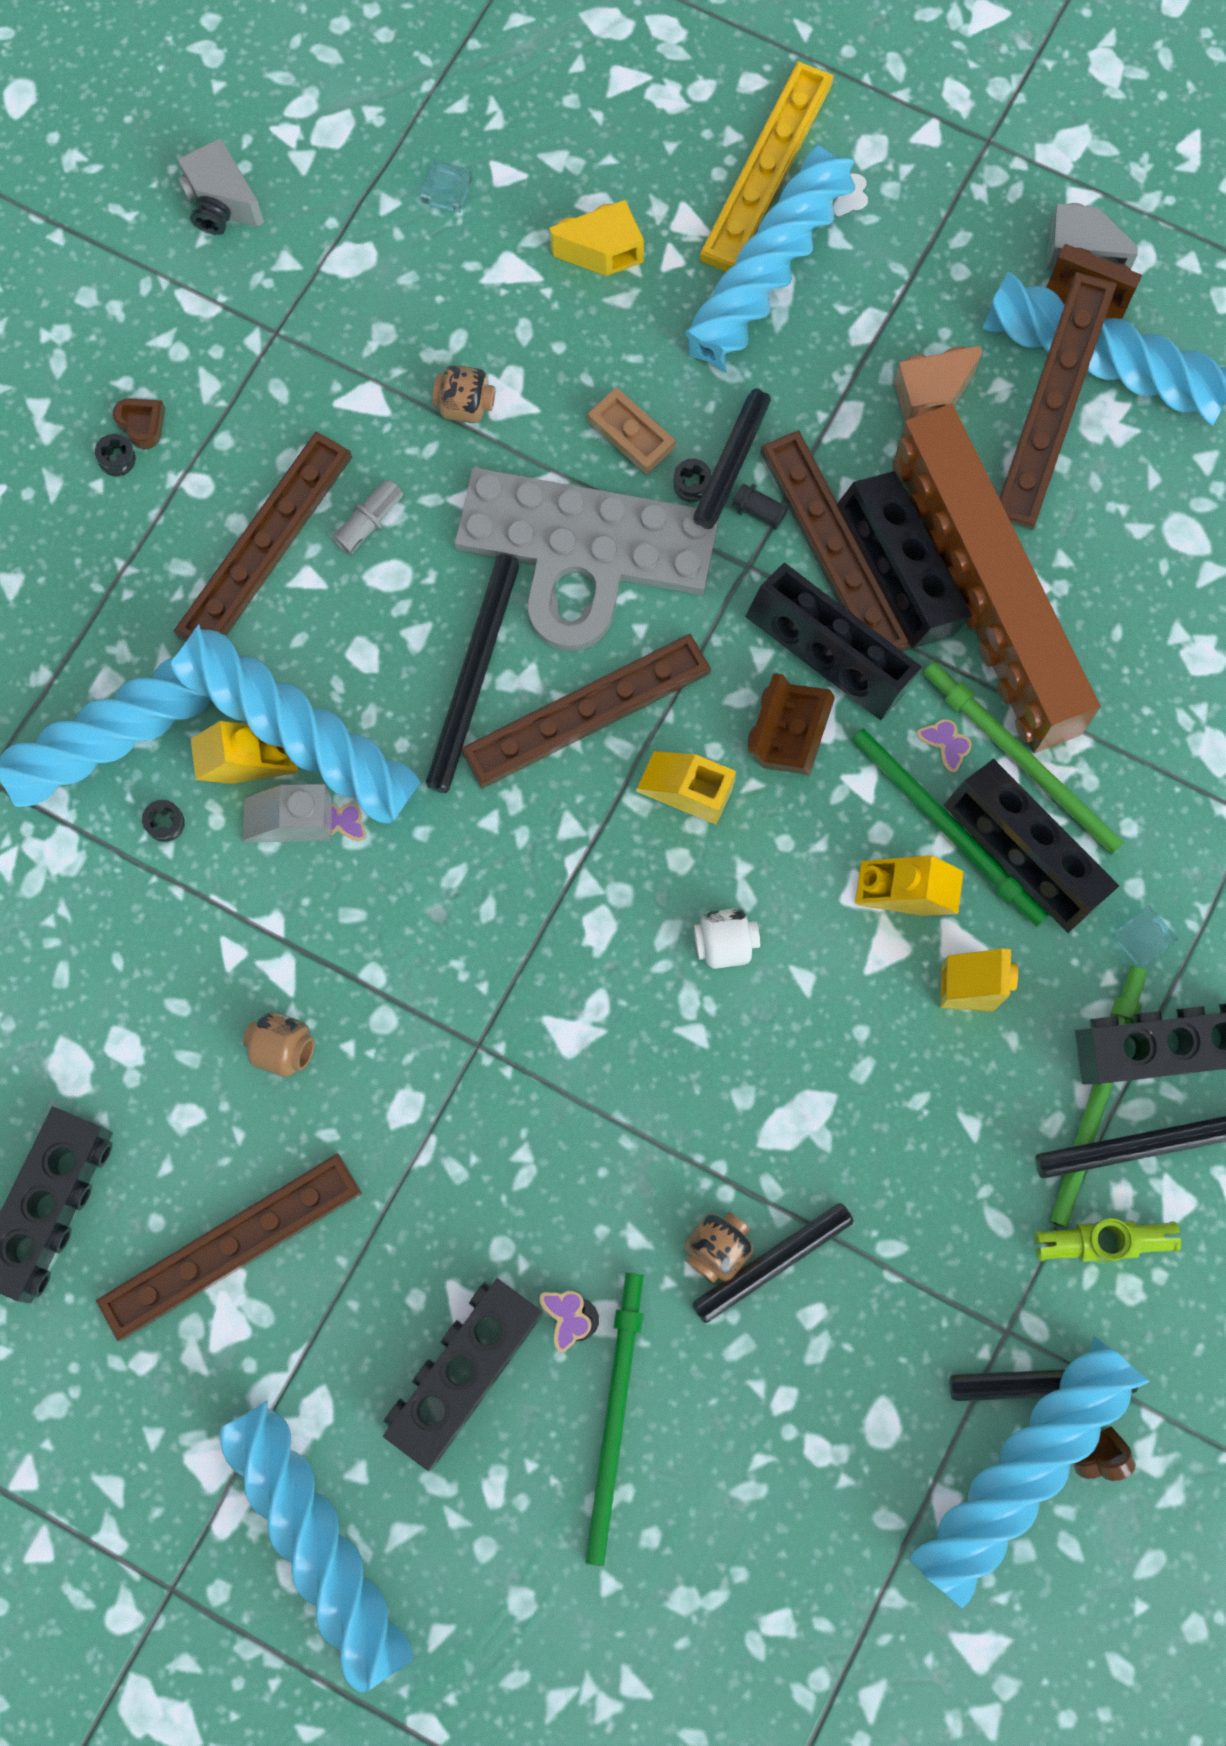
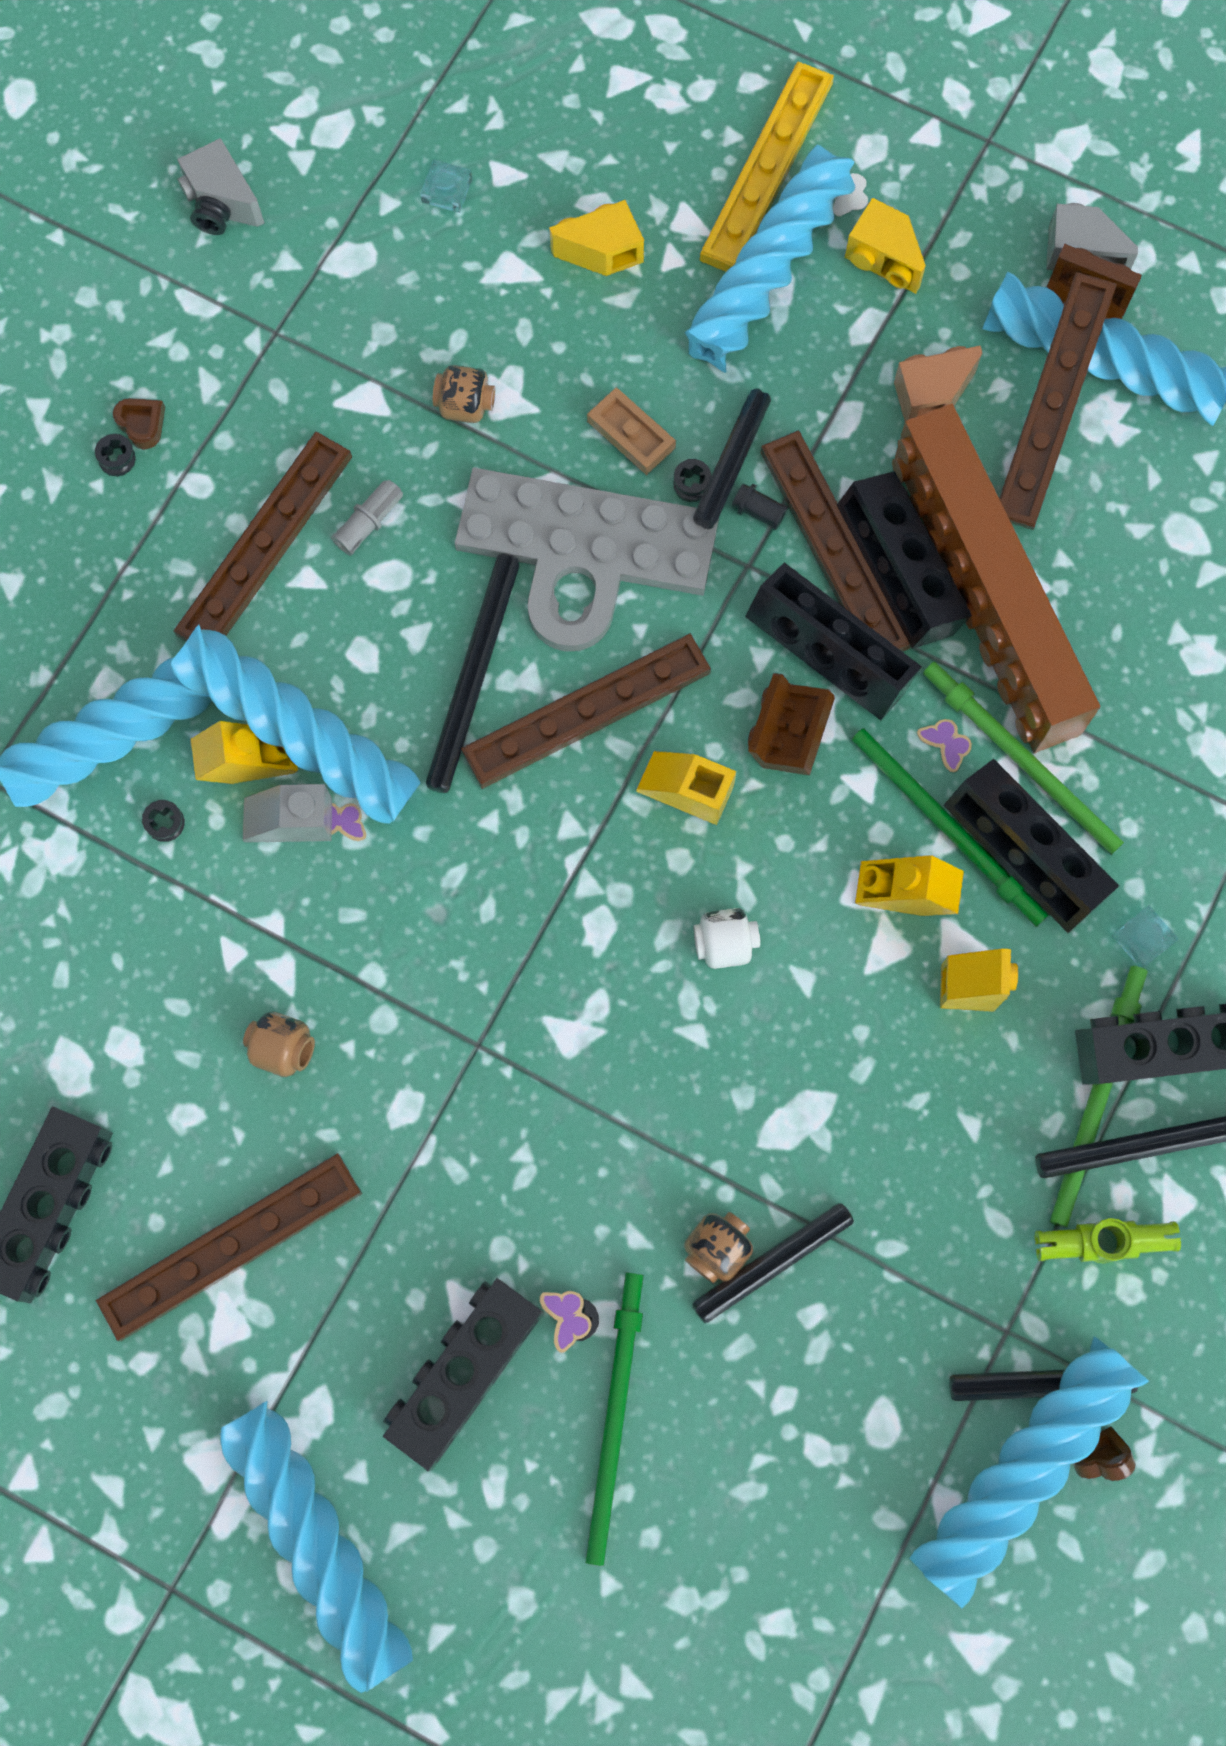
(887, 246): none -> yellow slope

